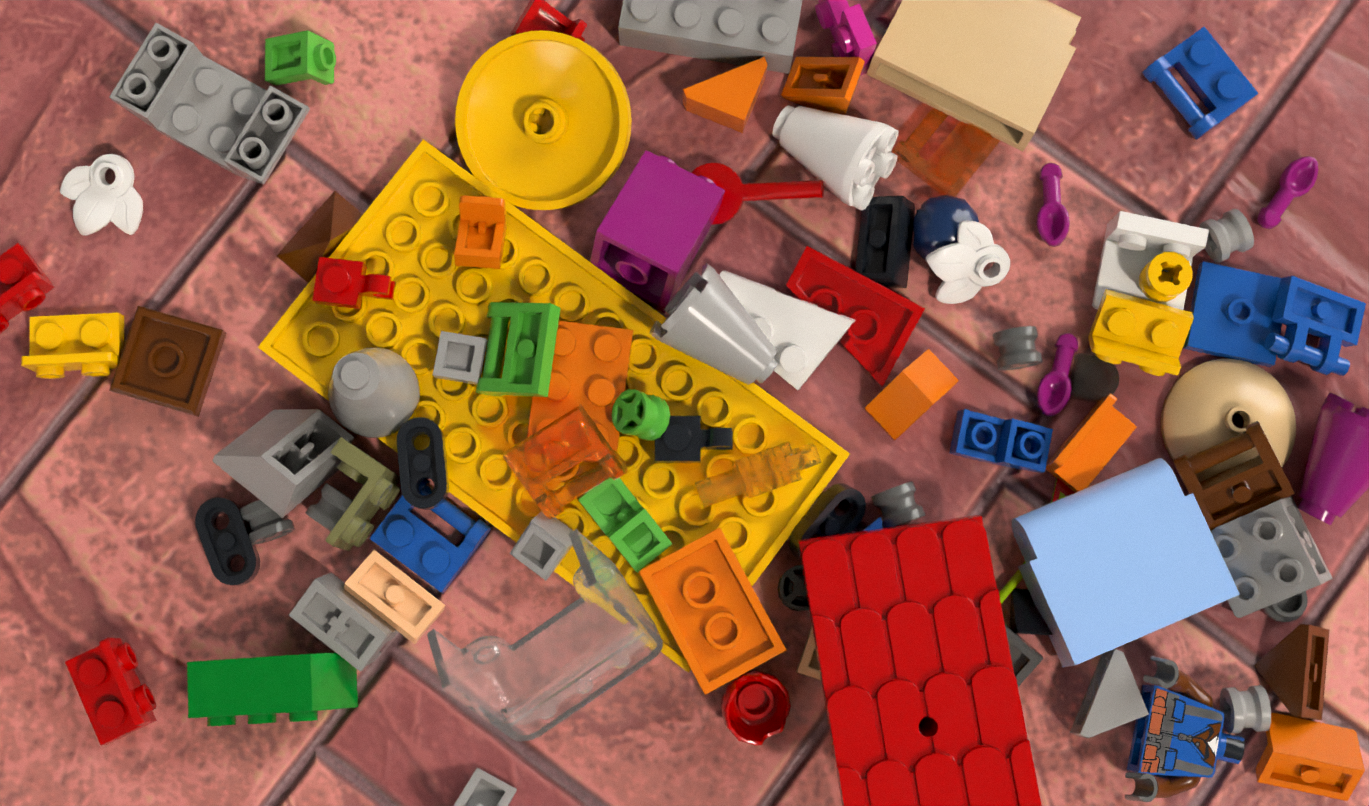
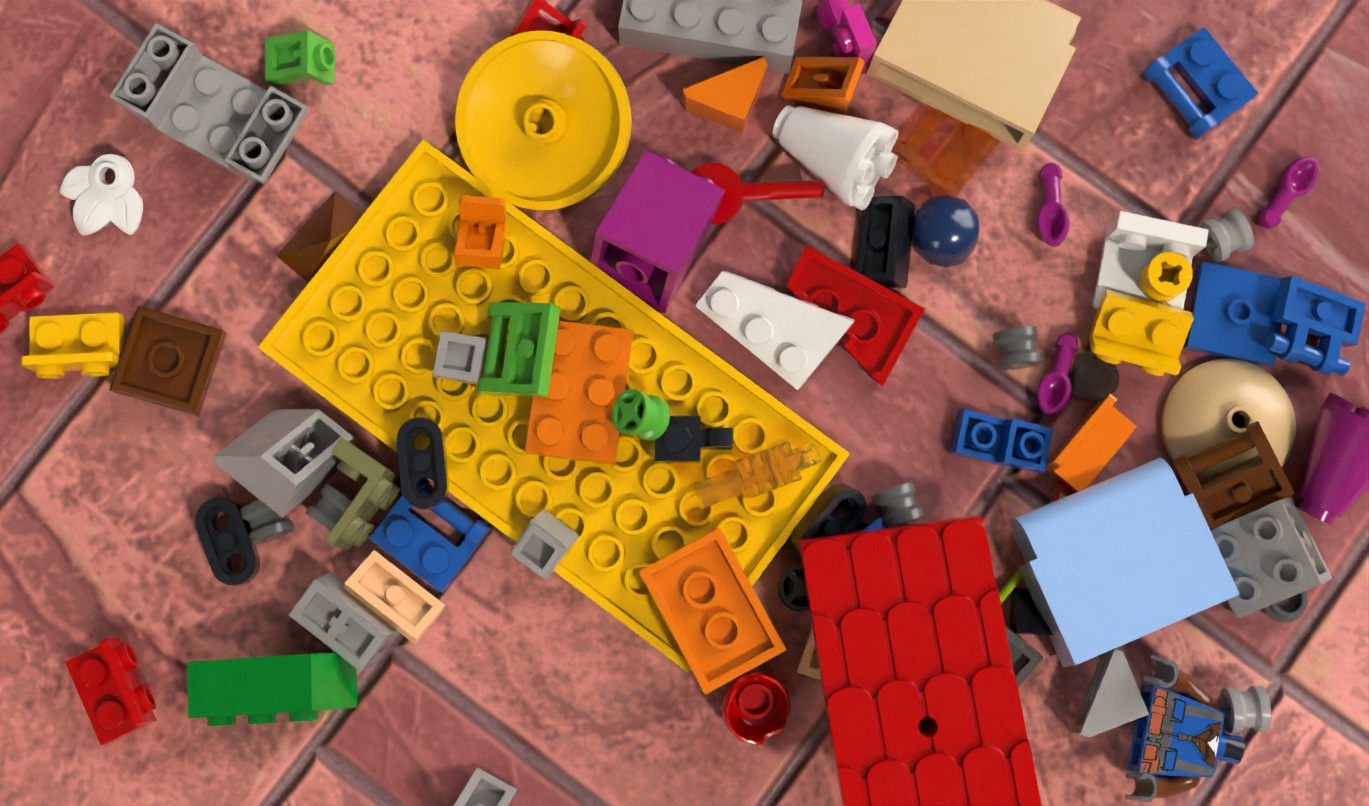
(345, 282): red plate -> none
(373, 392): light grey cone -> none
(558, 449): clear orange plate -> none
(561, 662): clear windscreen -> none
(625, 522): bright green slope -> none
(716, 329): light grey cone -> none
(911, 394): orange slope -> none
(963, 263): white plate -> none
(1298, 670): reddish brown slope -> none
(1311, 757): orange panel -> none

